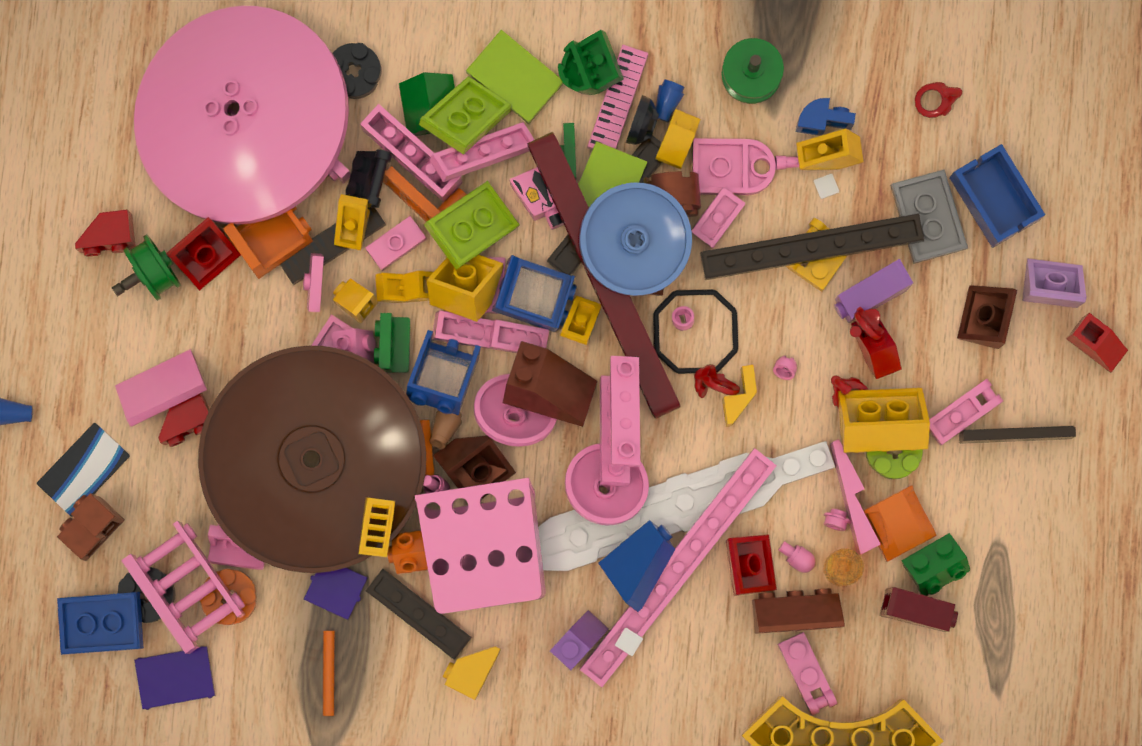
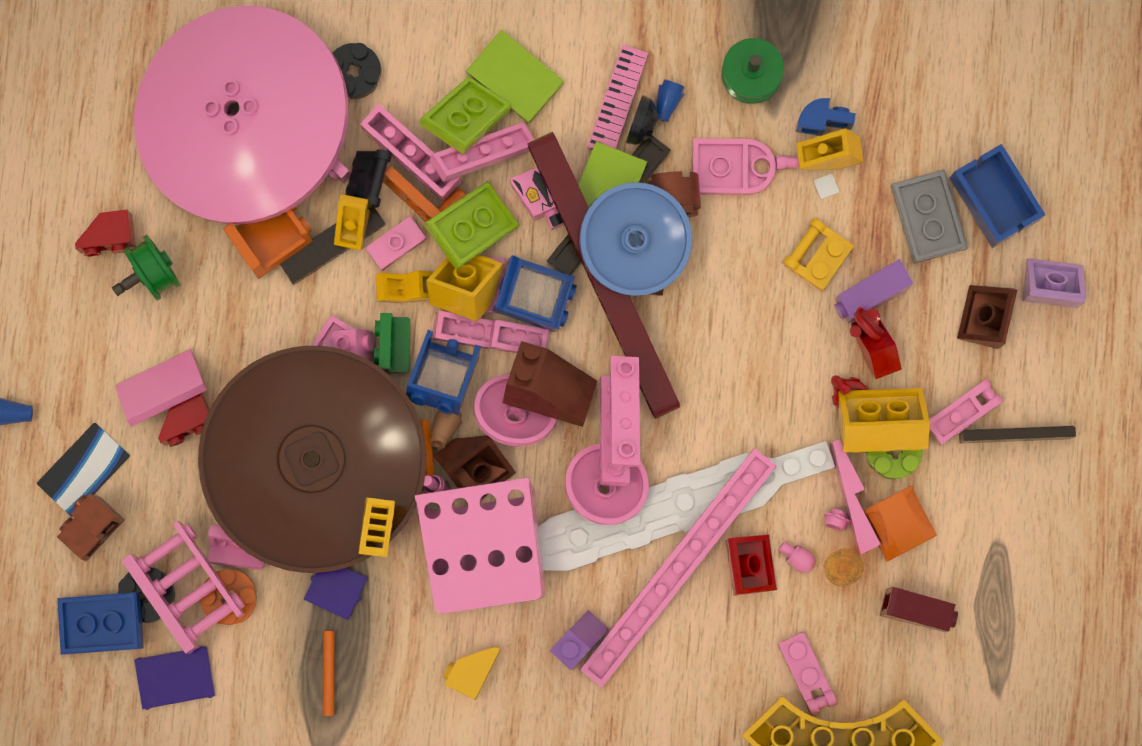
(203, 253): red slope -> none
(313, 282): bright pink plate -> none
(354, 299): yellow slope -> none
(408, 552): orange brick -> none
(418, 614): dark brown tile -> none
(422, 94): green slope -> none
(569, 146): green plate -> none
(581, 320): yellow slope -> none
(590, 65): green slope -> none
(628, 641): white sticker -> none
(639, 563): blue slope -> none
(678, 139): yellow slope -> none
(687, 293): black piece -> none
(689, 318): bright pink hinge -> none
(711, 379): red piece -> none
(718, 217): bright pink plate -> none
(735, 404): yellow slope -> none
(781, 365): bright pink hinge -> none
(797, 611): copper slope -> none
(812, 246): dark brown tile -> none
(937, 565): green bracket -> none
(948, 94): red piece -> none
(1098, 342): red slope -> none

